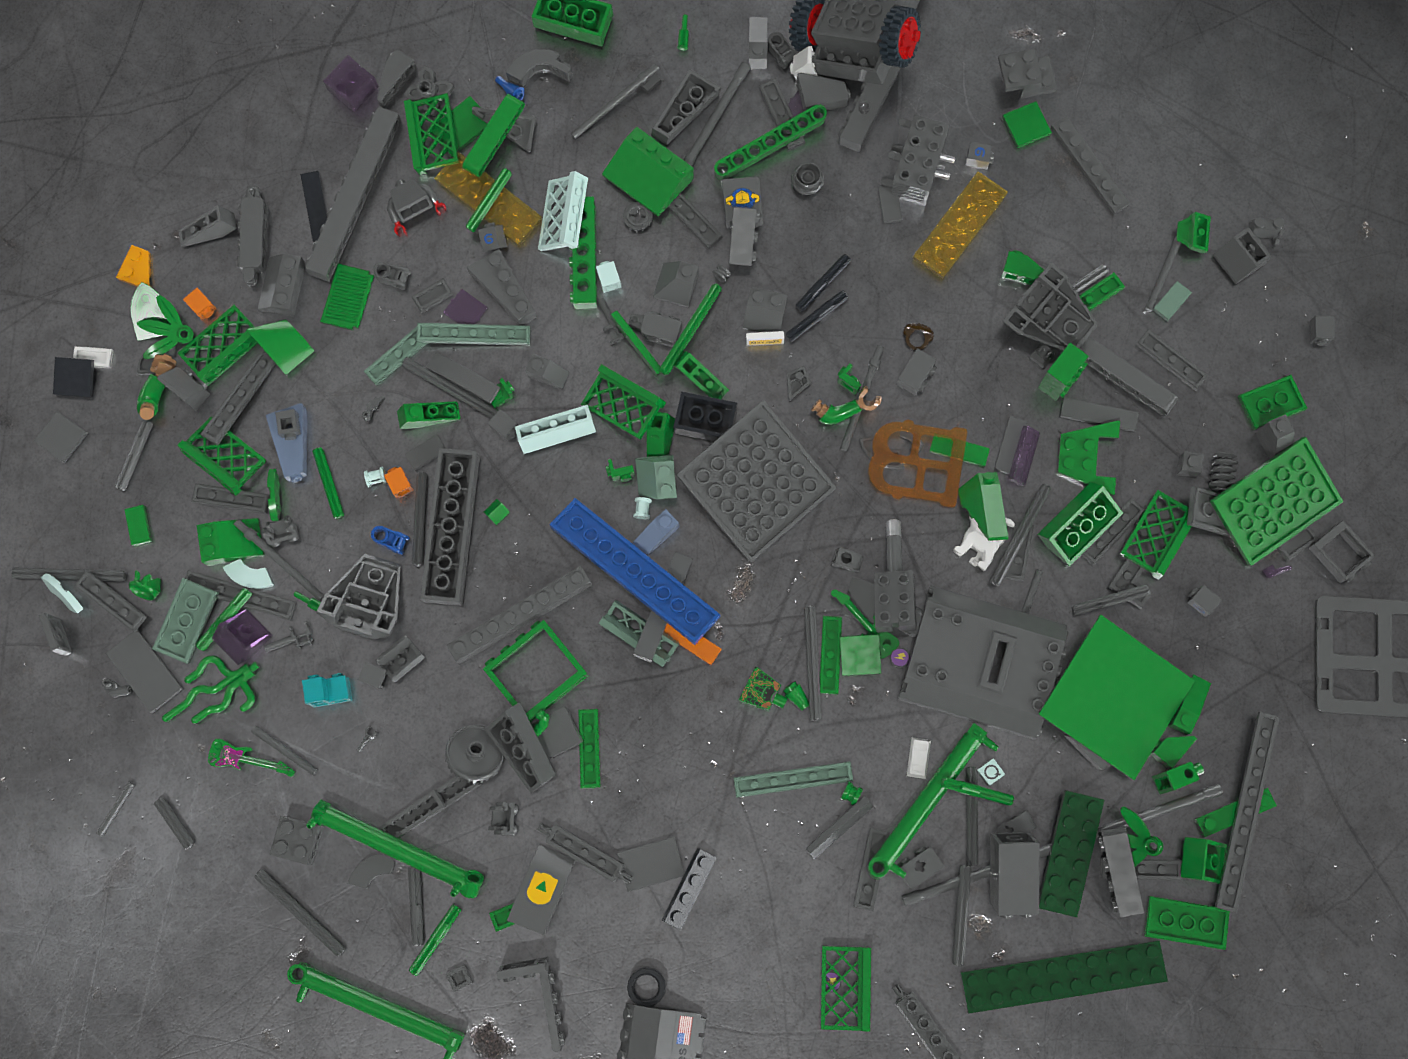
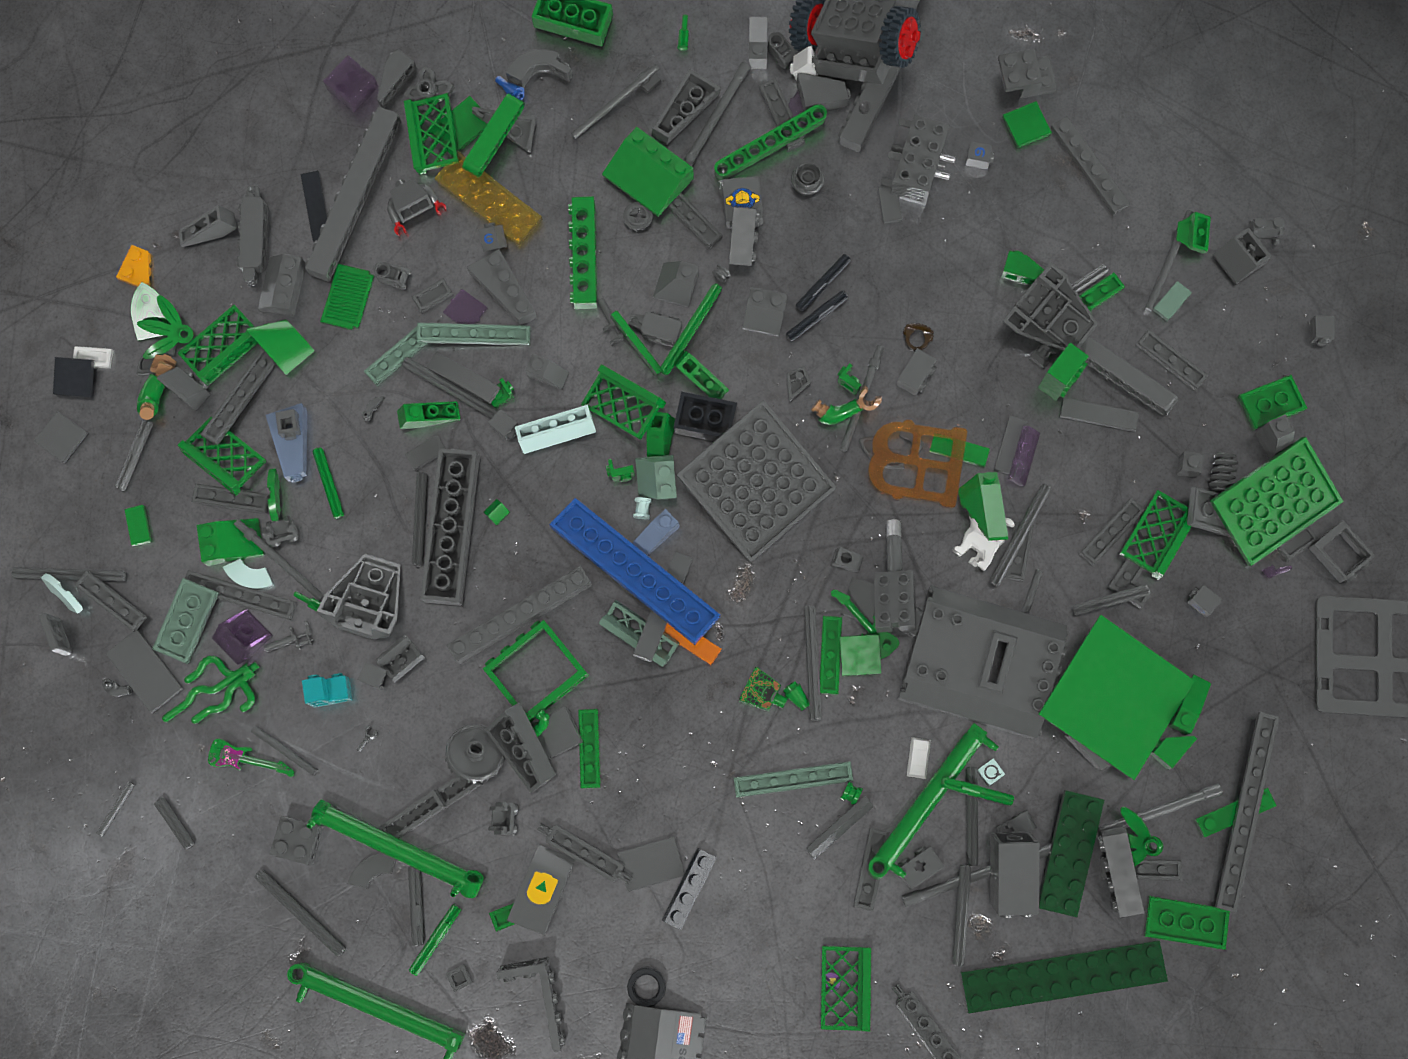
(146, 588): green piece -> none
(200, 304): orange brick -> none
(230, 611): green axle -> none
(375, 477): light aqua bush -> none
(392, 541): blue piece -> none
(398, 482): orange brick -> none
(488, 200): green axle -> none
(570, 214): light aqua fence -> none
(608, 276): light aqua brick -> none
(765, 338): white tile -> none
(899, 657): medium lavender tile -> none
(960, 225): clear yellow plate -> none
(1079, 454): green wing -> none
(1080, 523): green slope -> none
(1177, 777): green torso -> none
(1203, 860): green slope -> none

